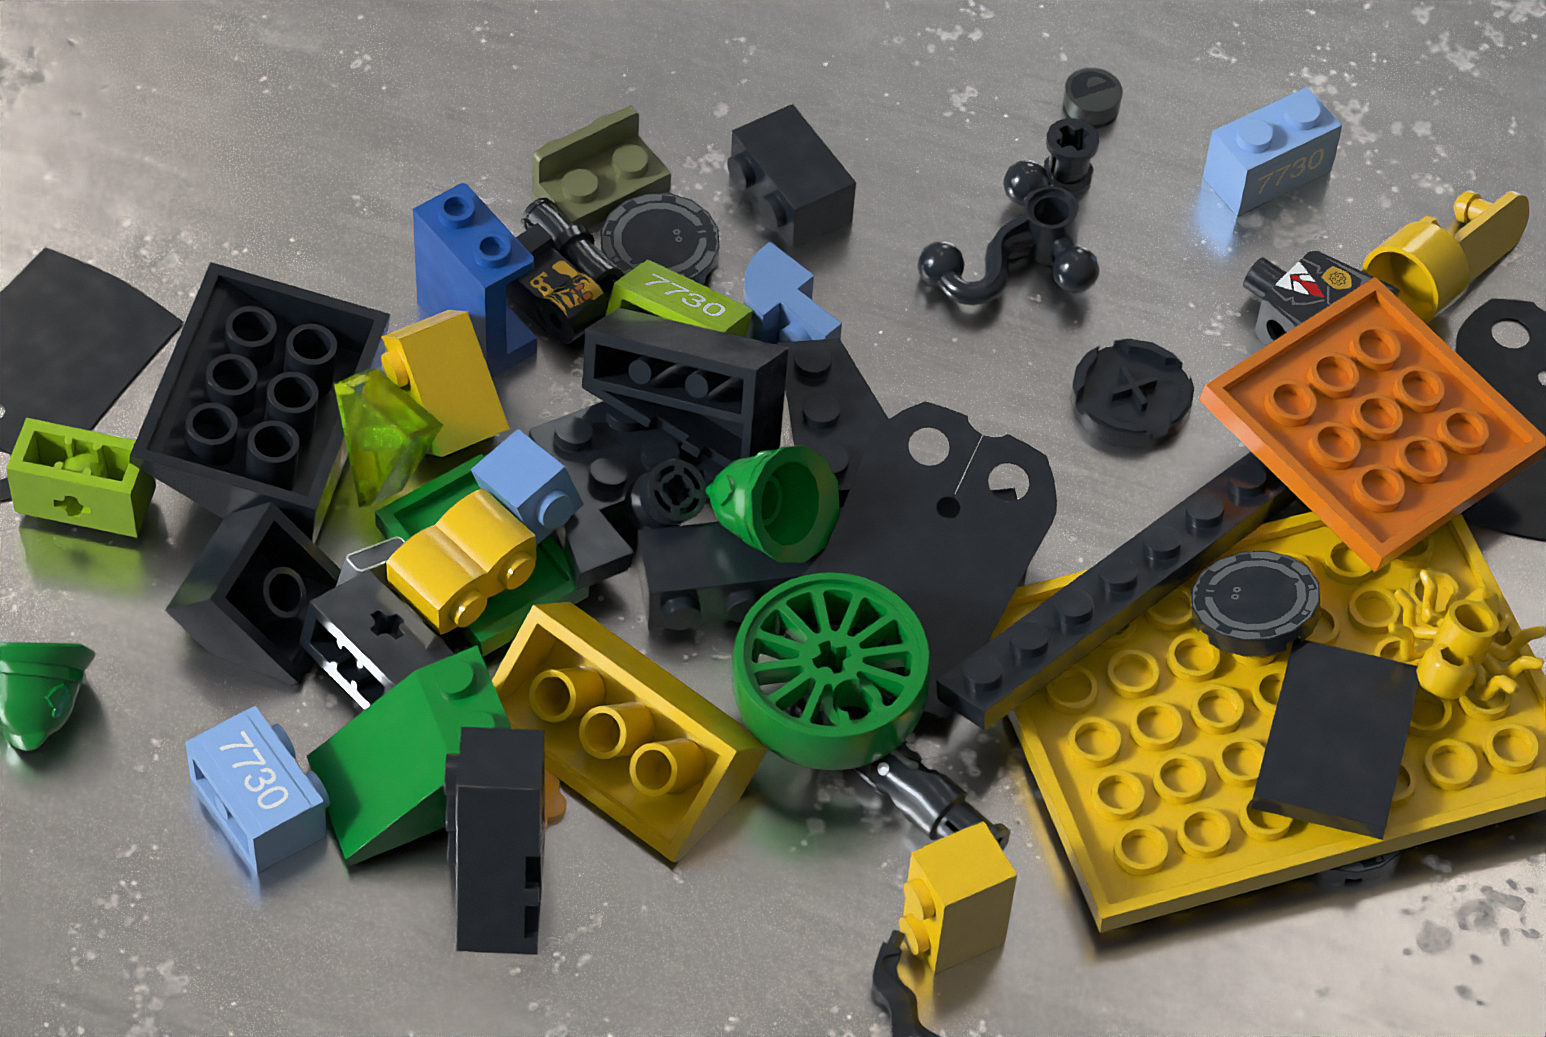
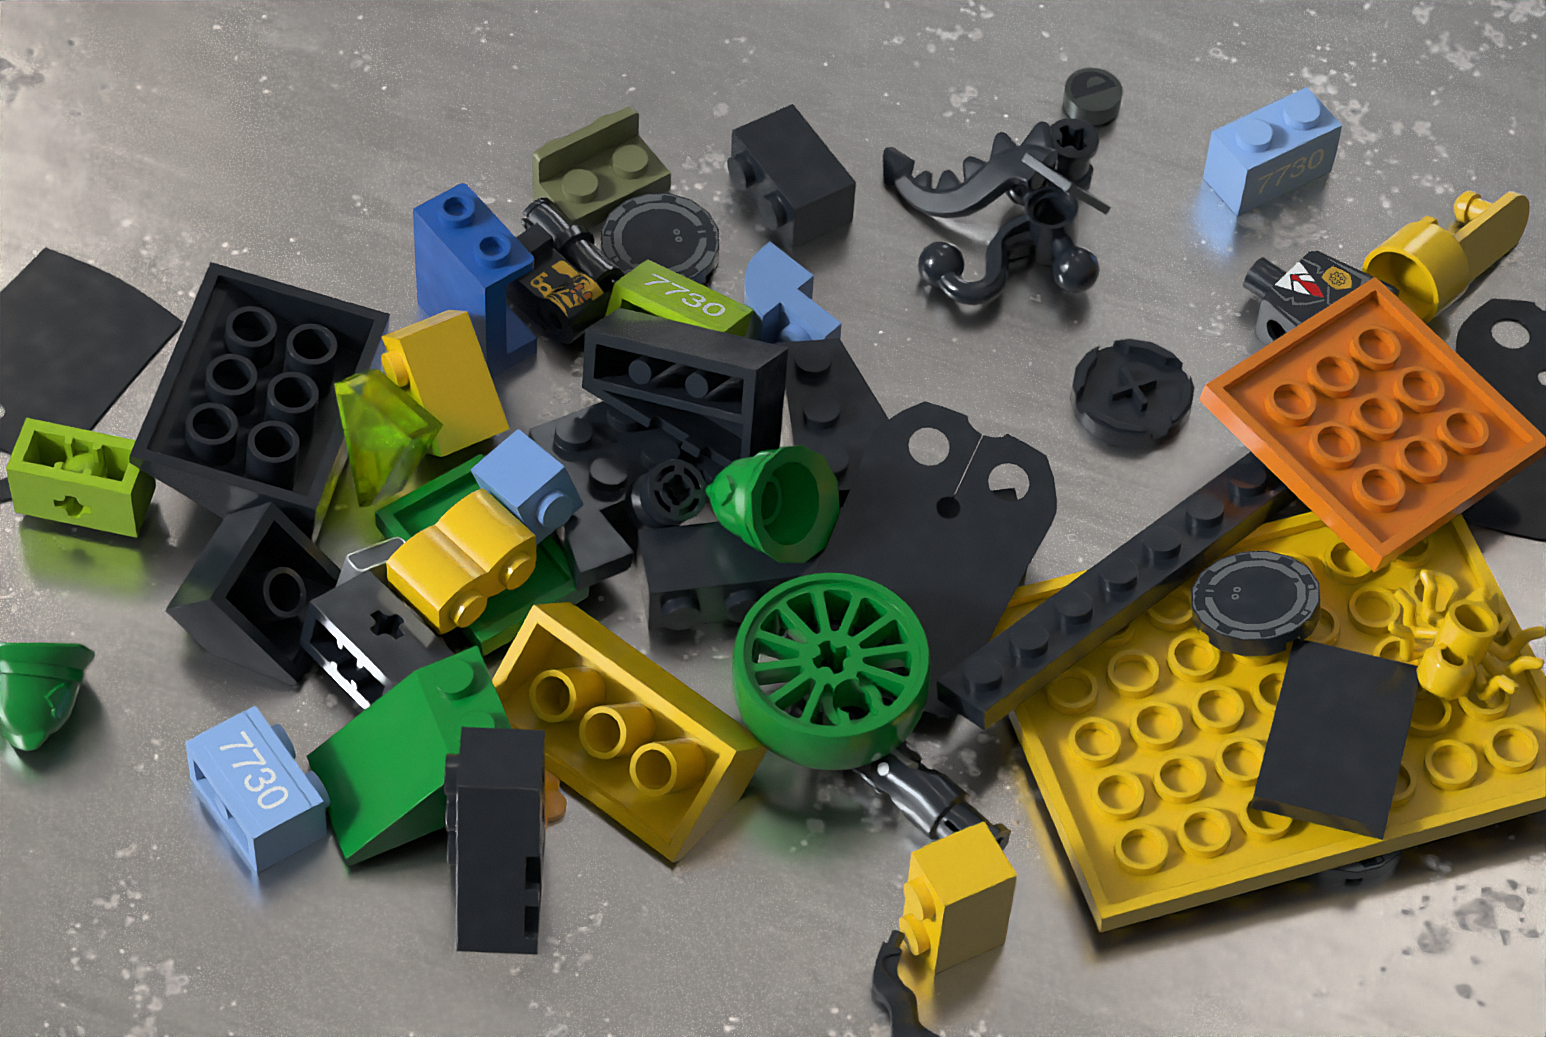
(983, 180): none -> black piece

